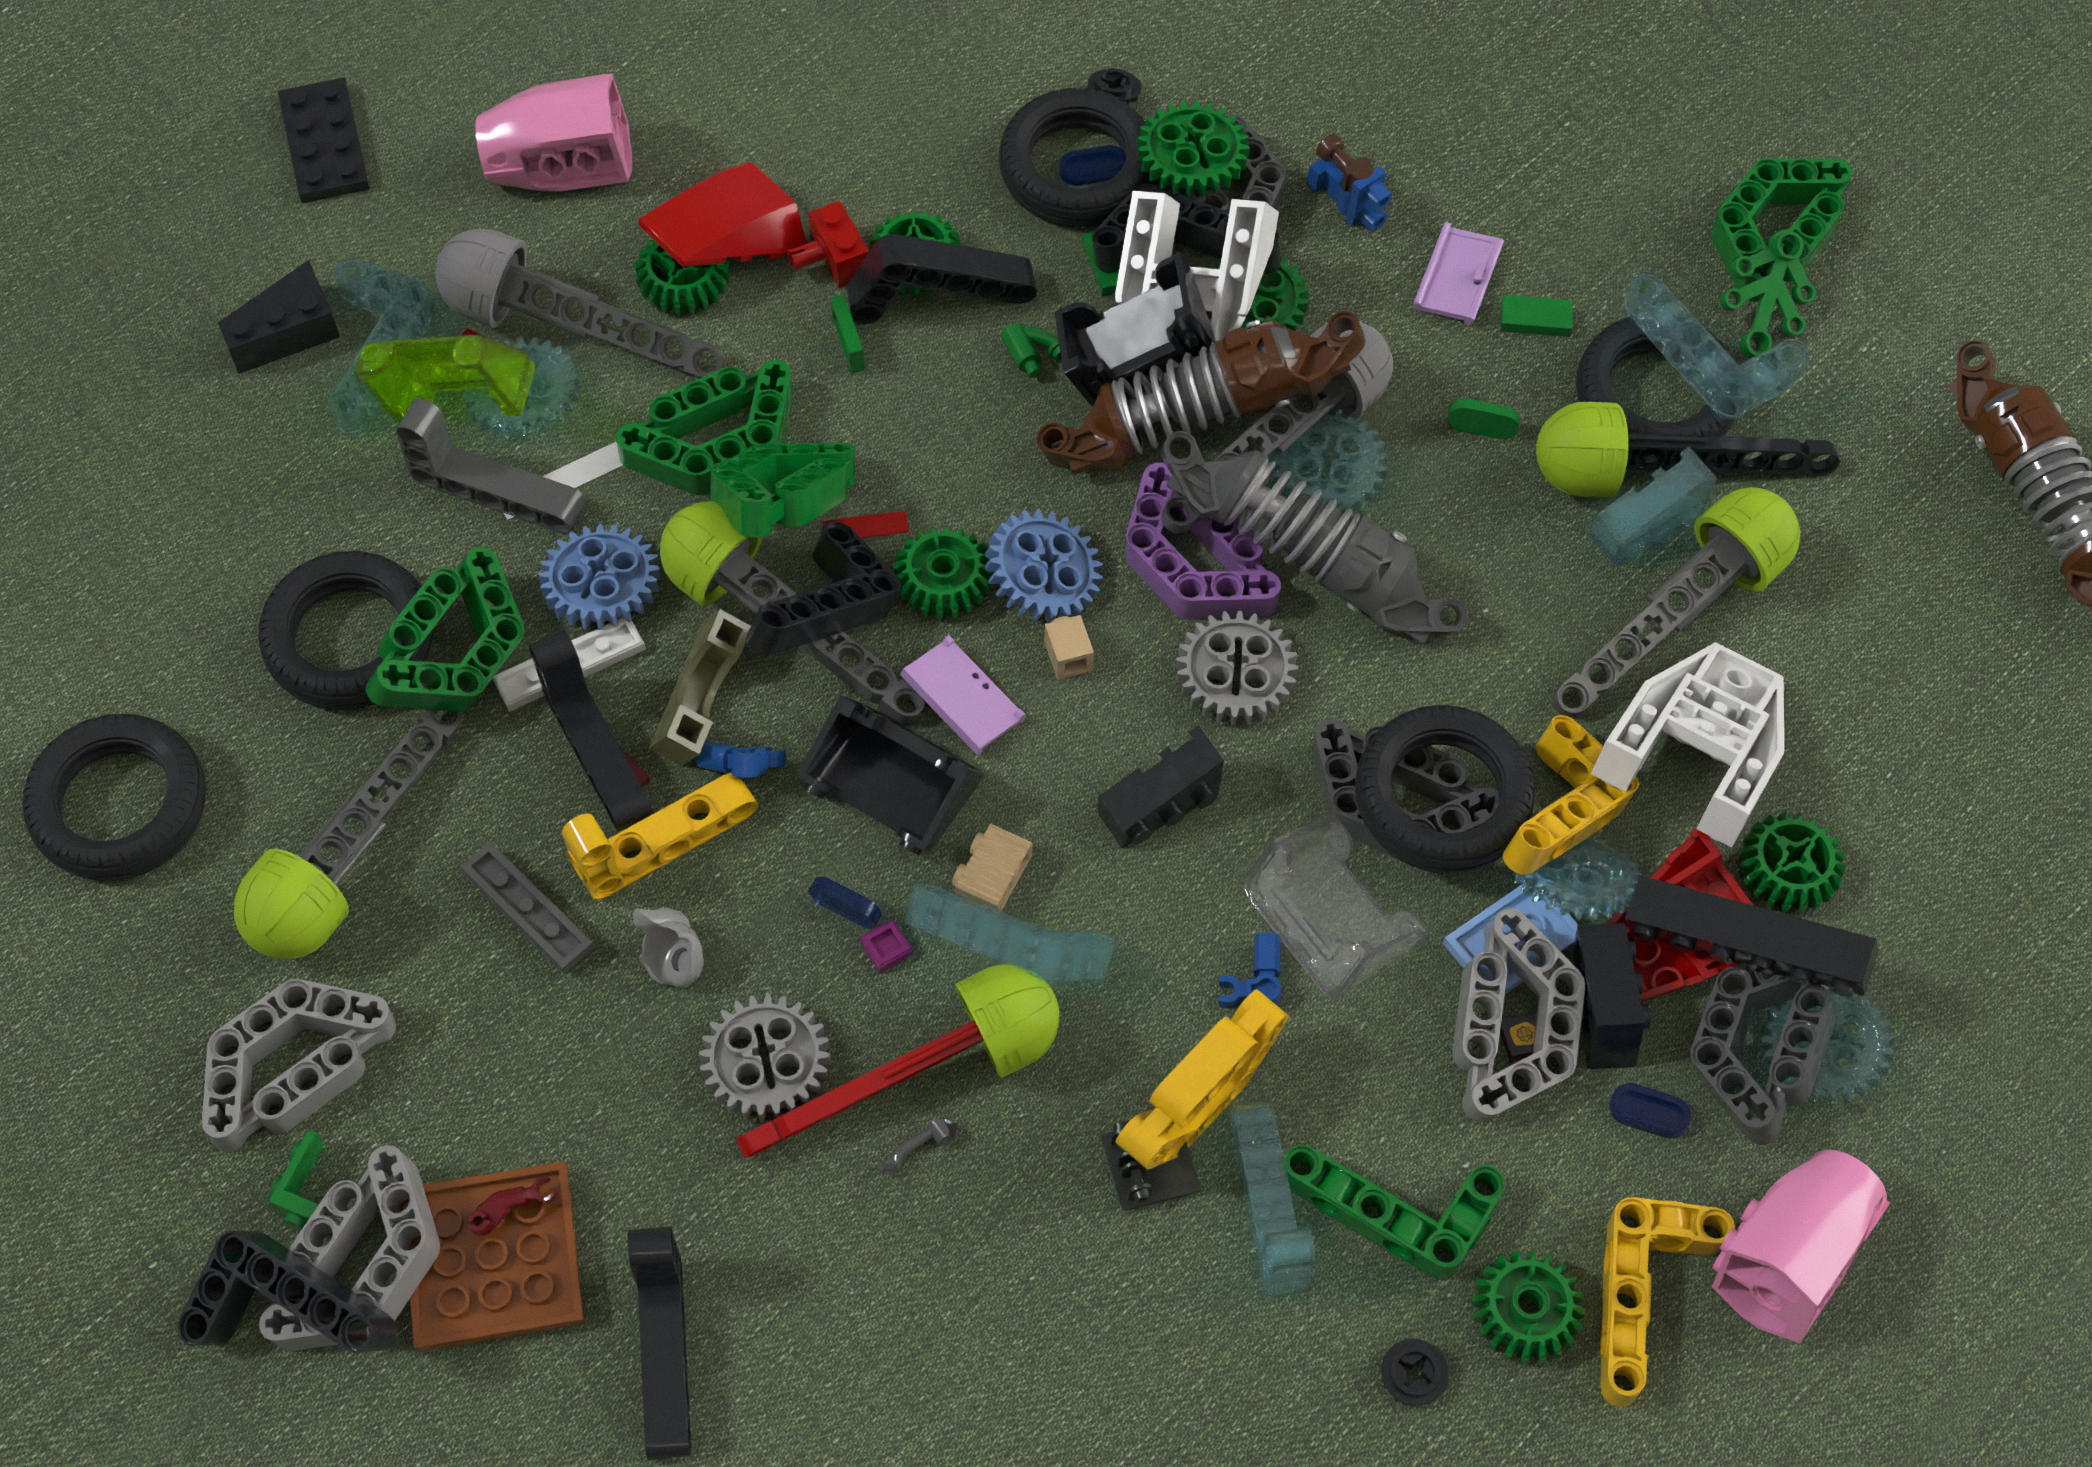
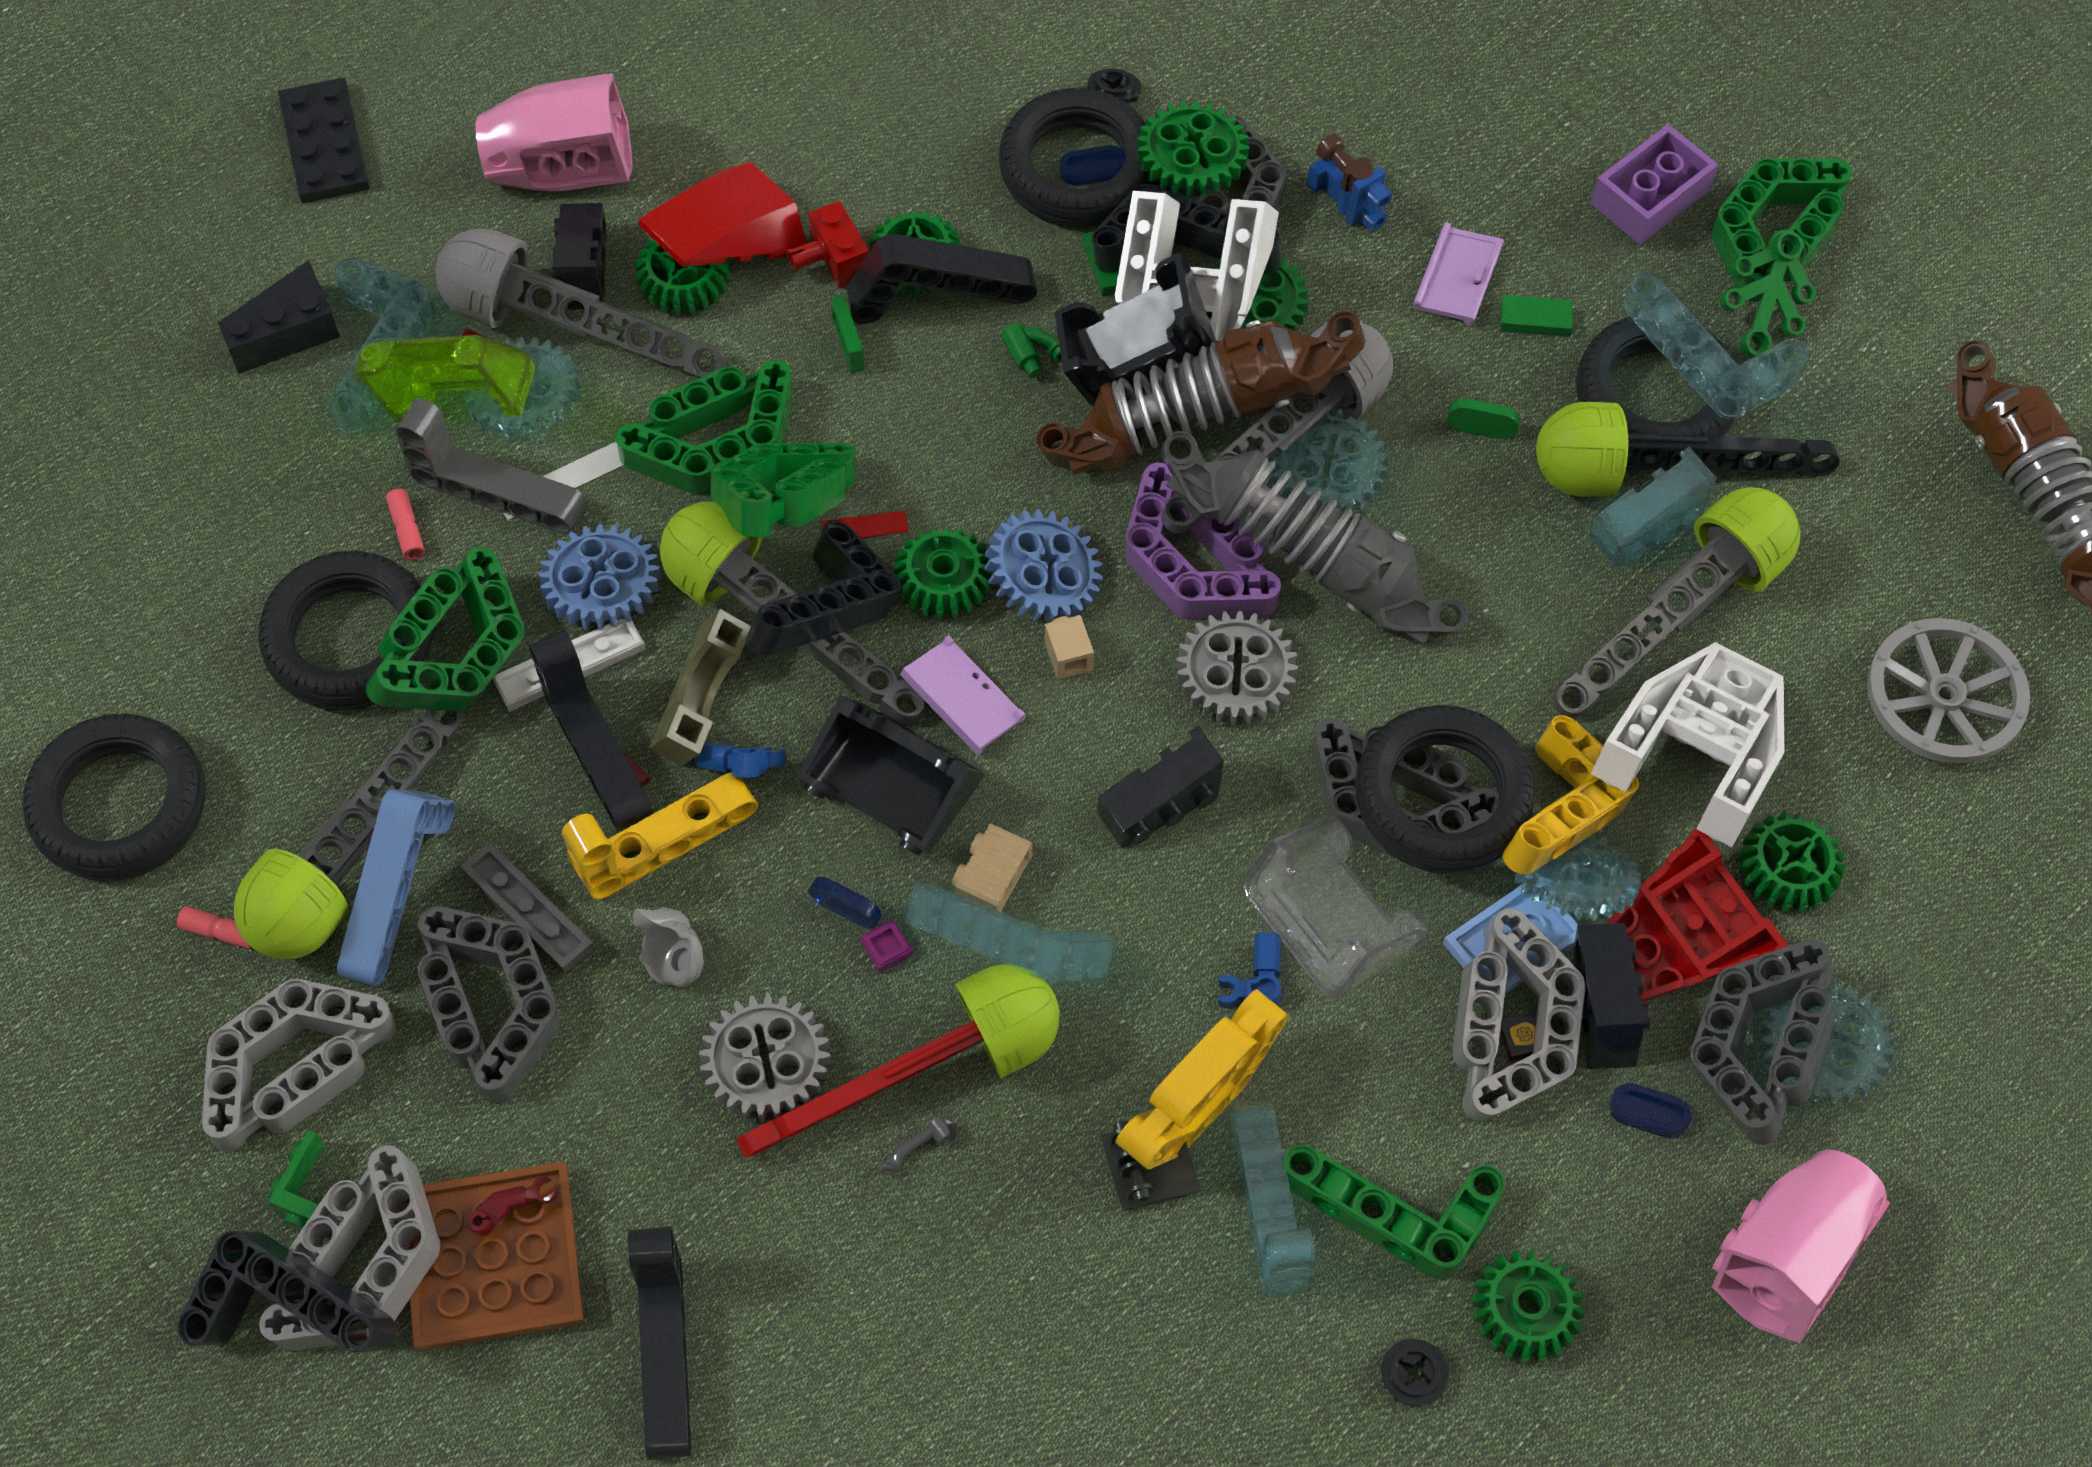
(210, 926): none -> coral piece
(387, 880): none -> medium blue beam
(406, 528): none -> coral piece
(461, 1025): none -> dark grey piece
(581, 248): none -> black wedge
(1654, 184): none -> medium lavender brick
(1663, 1228): yellow beam -> none
(1752, 936): black brick -> none
(1948, 686): none -> light grey wheel

